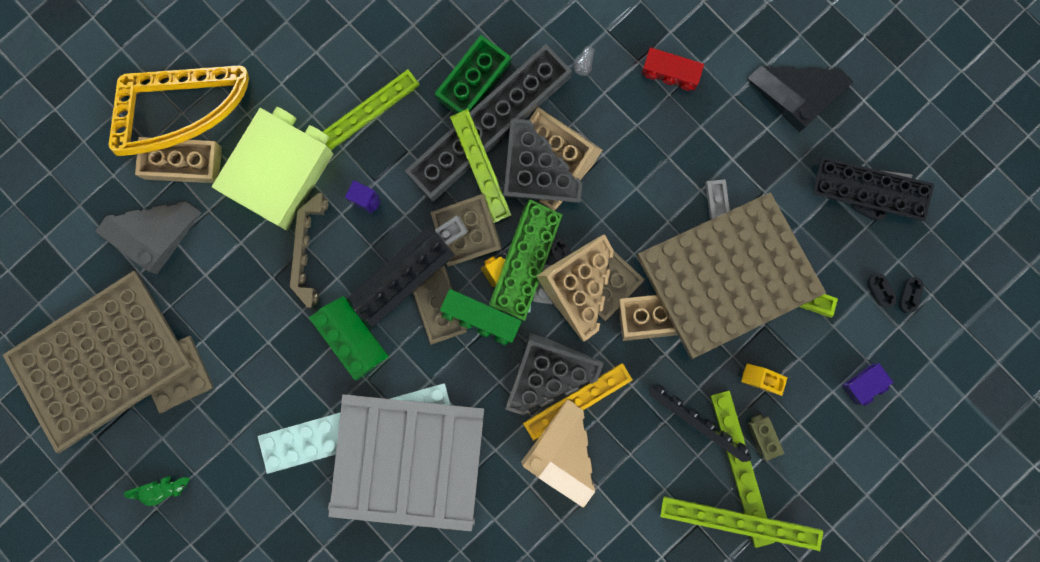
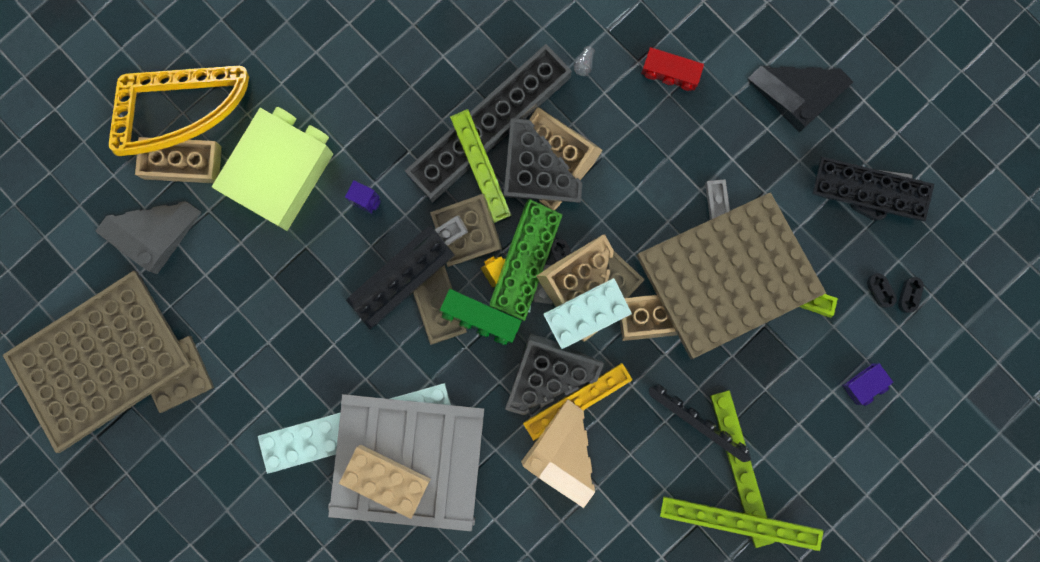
(155, 493): green animal -> none
(315, 206): dark tan slope -> none
(349, 337): green slope -> none
(370, 109): lime tile -> none
(384, 481): none -> tan brick
(473, 76): green brick -> none
(587, 313): none -> light aqua plate
(764, 379): yellow arch -> none
(765, 437): olive brick -> none

